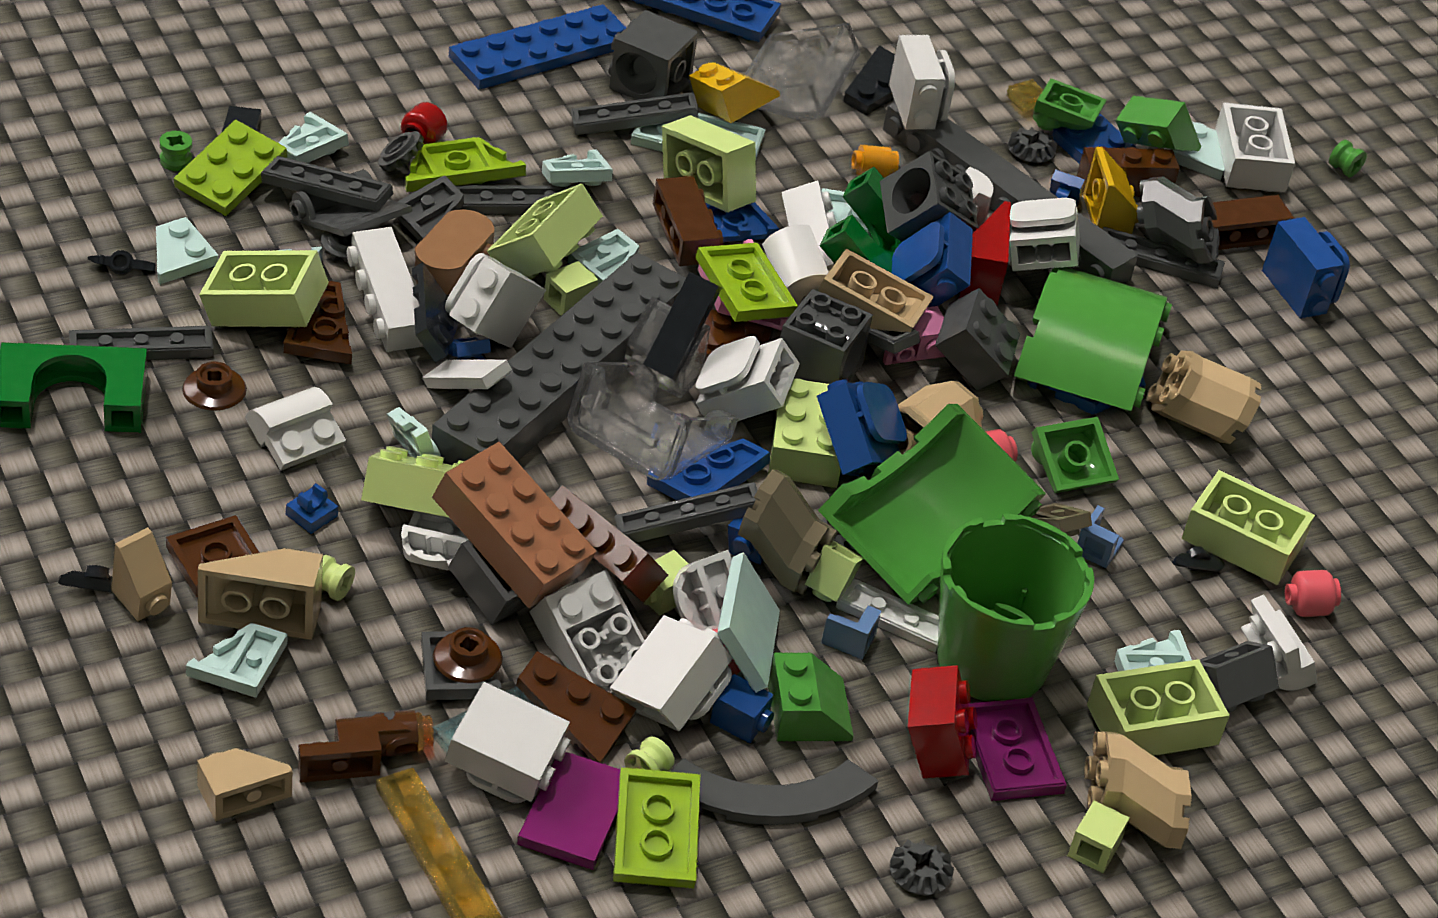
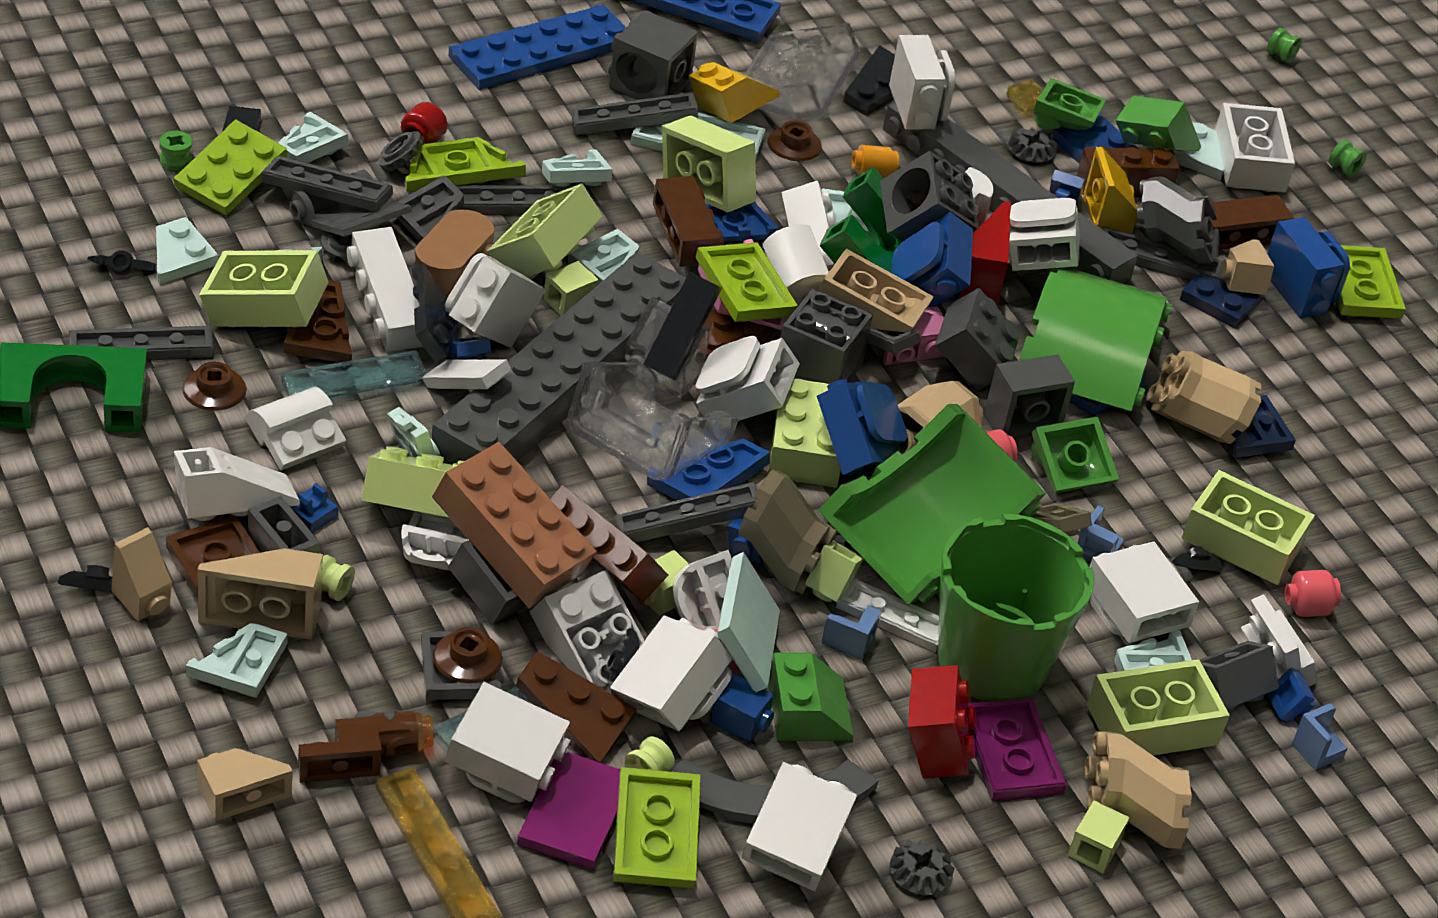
(222, 483): none -> white slope
(278, 527): none -> dark grey brick
(357, 375): none -> clear light blue tile
(619, 659): none -> black piece
(795, 141): none -> reddish brown piece
(799, 825): none -> white brick
(1029, 395): none -> dark grey brick
(1140, 593): none -> white brick
(1216, 300): none -> dark blue wing
(1247, 268): none -> tan slope
(1265, 433): none -> dark blue wing
(1284, 45): none -> bright green wheel
(1292, 696): none -> blue tile
(1316, 740): none -> medium blue panel
(1370, 285): none -> lime plate

